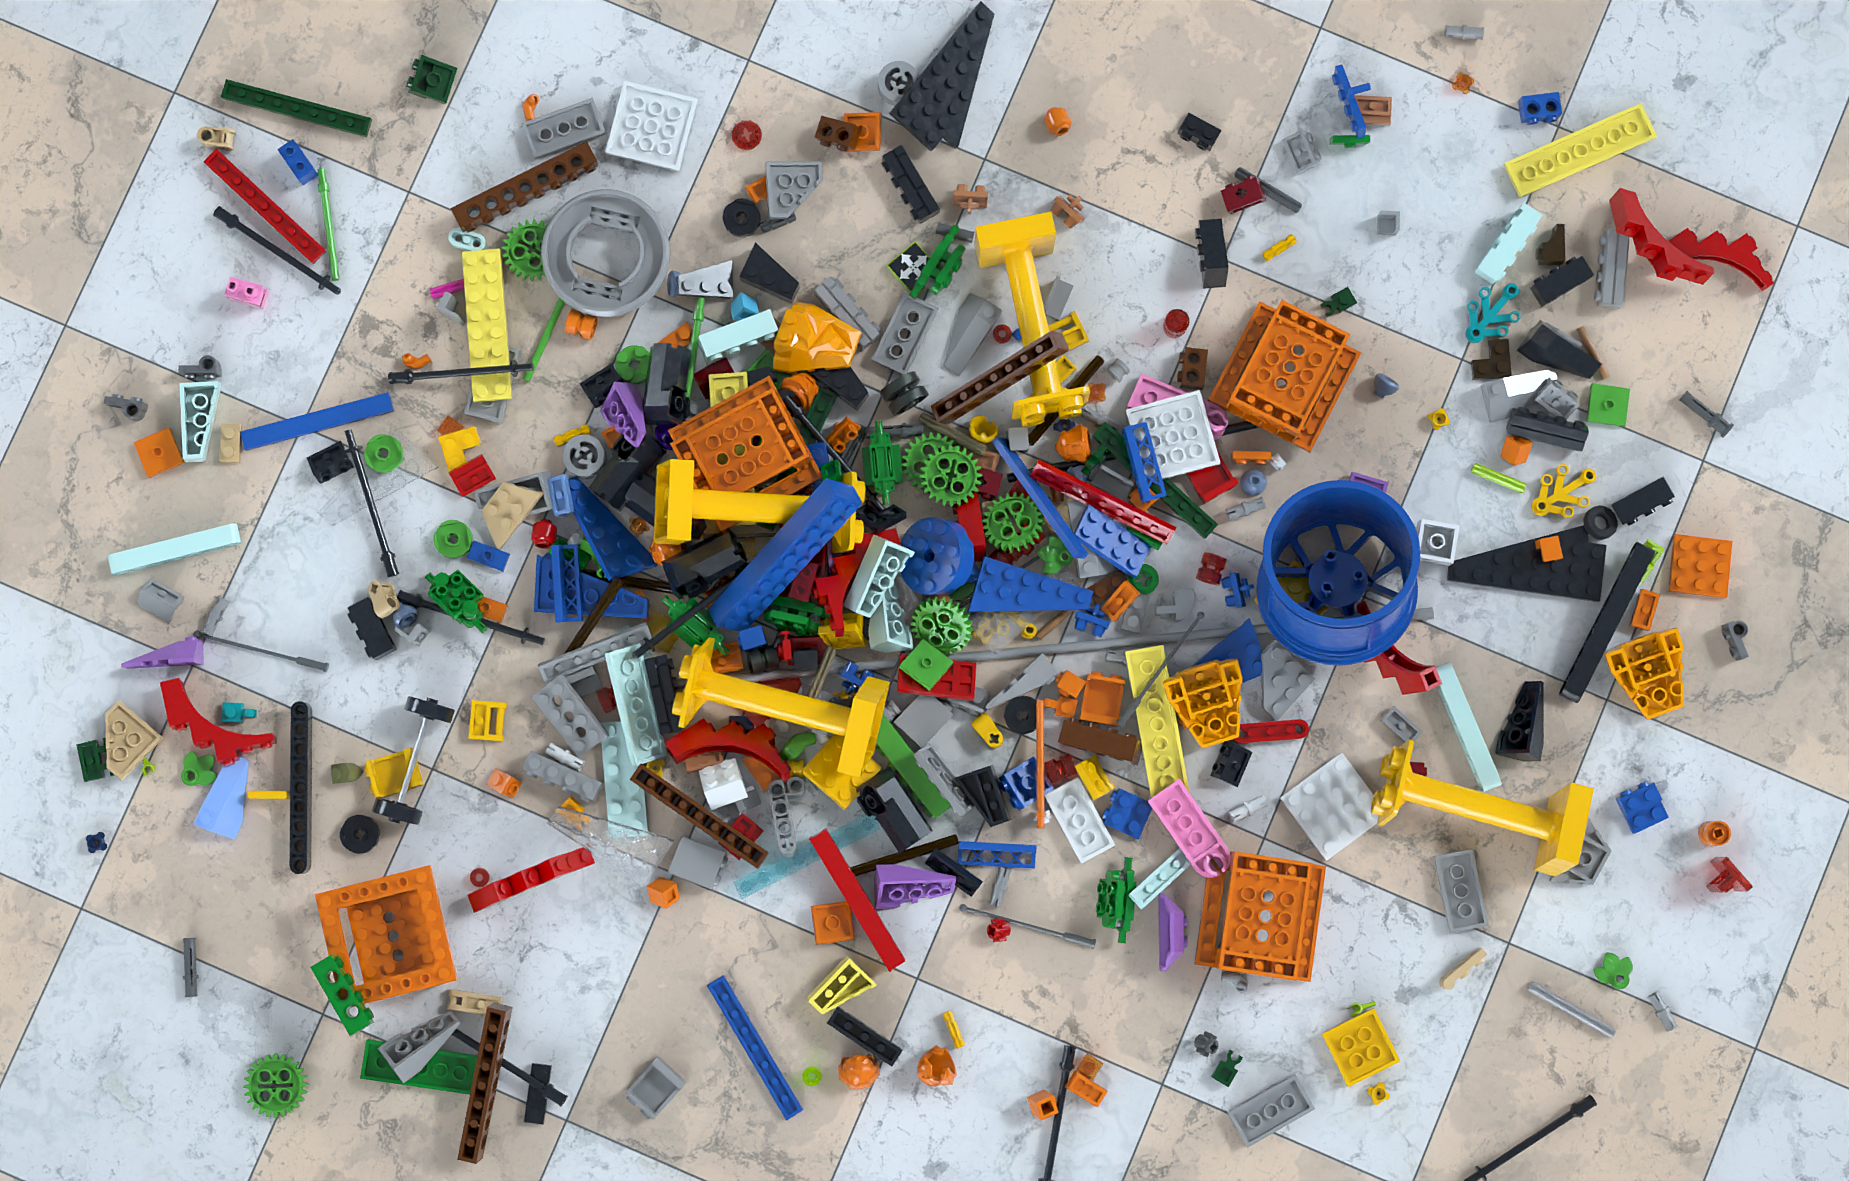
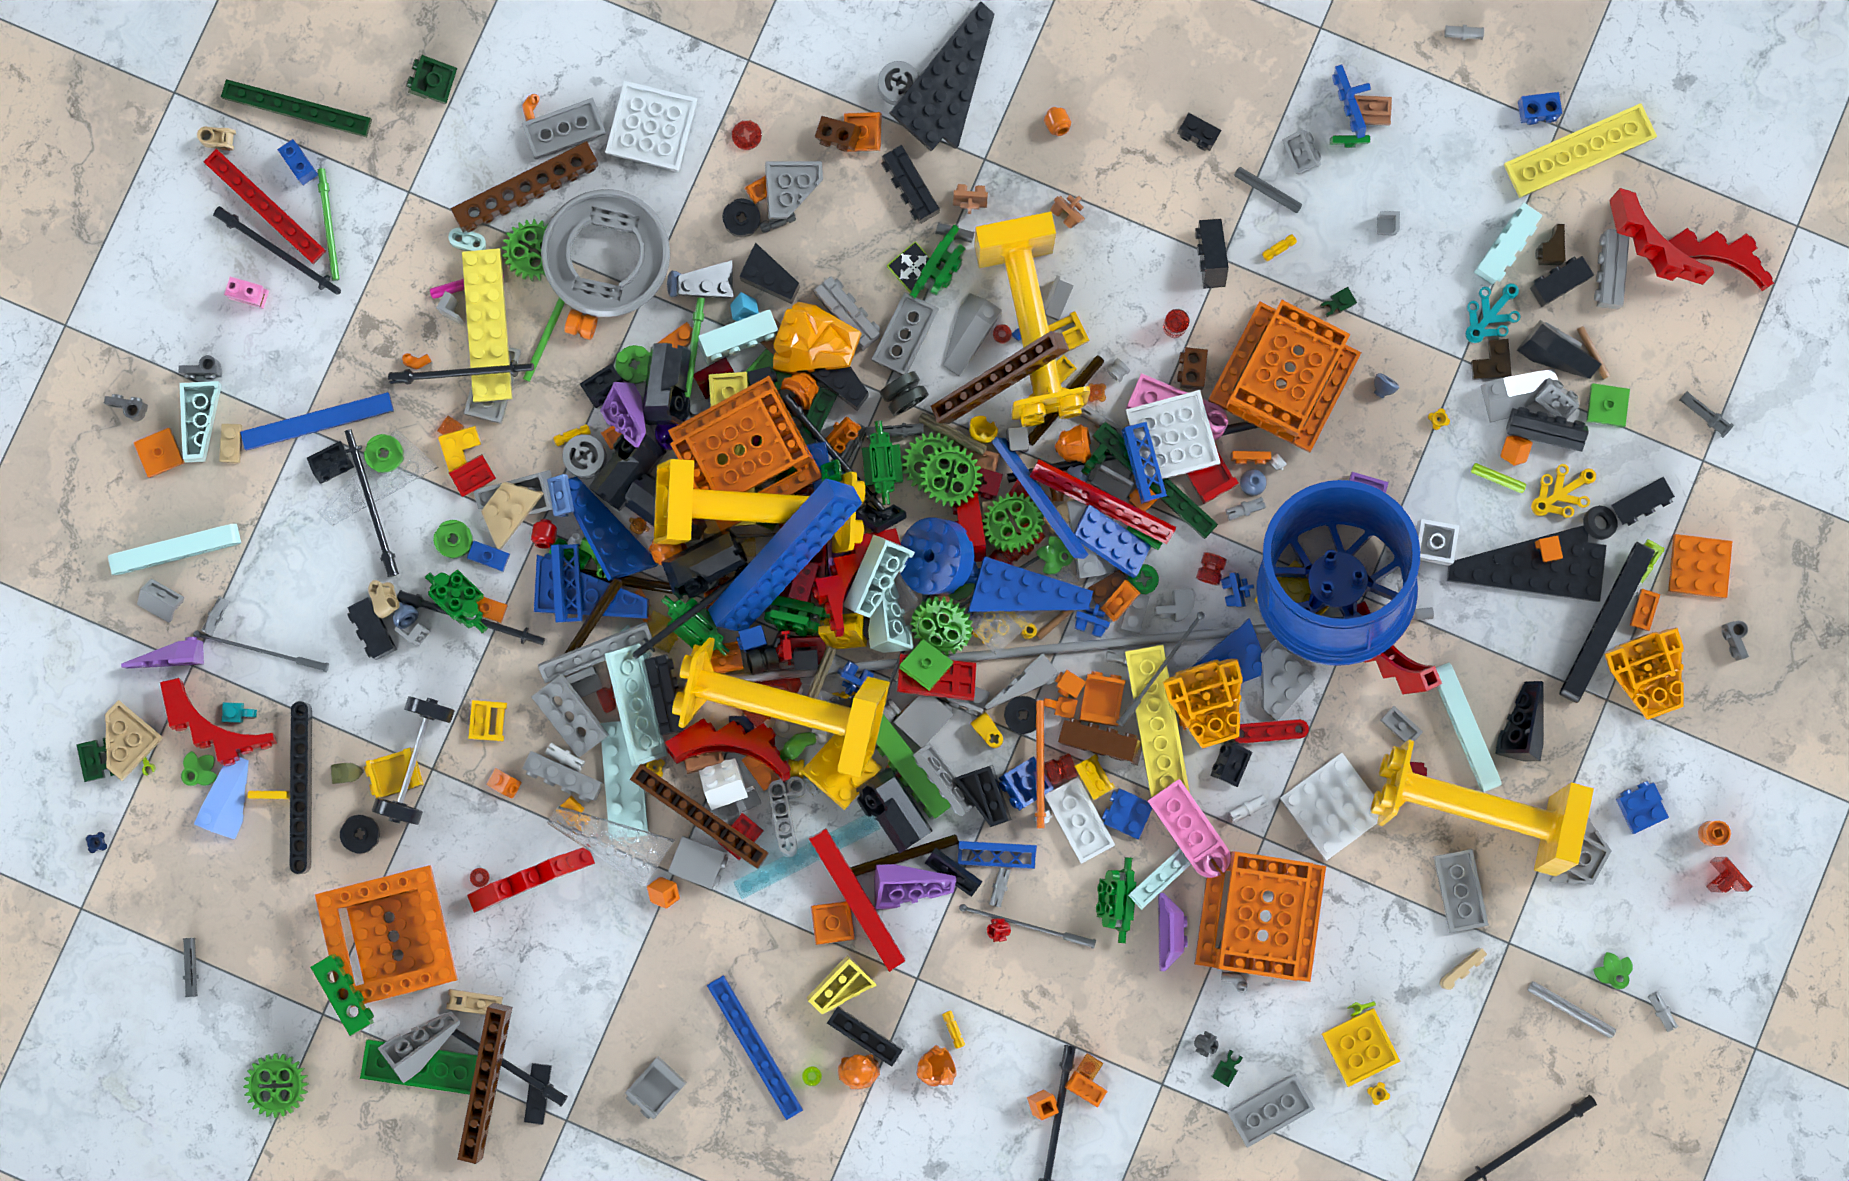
(1059, 425): dark blue plate -> none
(1254, 195): dark red brick -> none
(1463, 78): clear orange plate -> none

